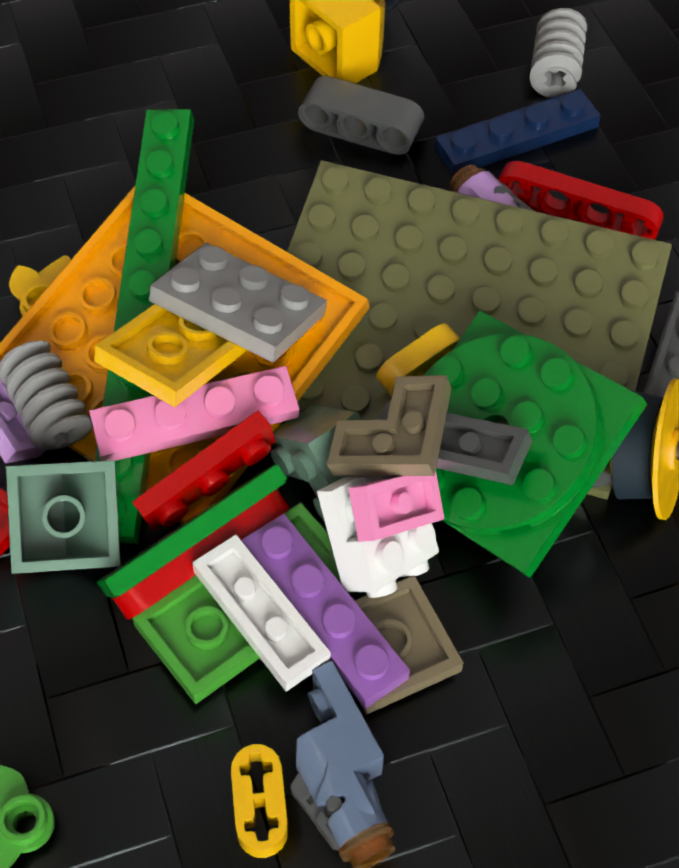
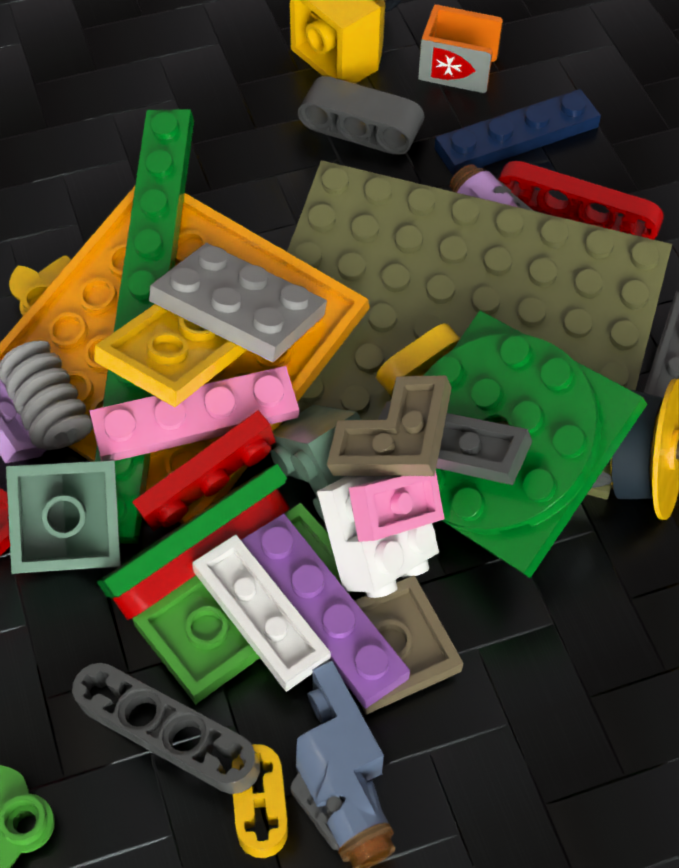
(169, 720): none -> dark grey beam
(459, 48): none -> piece
(558, 52): light grey piece -> none

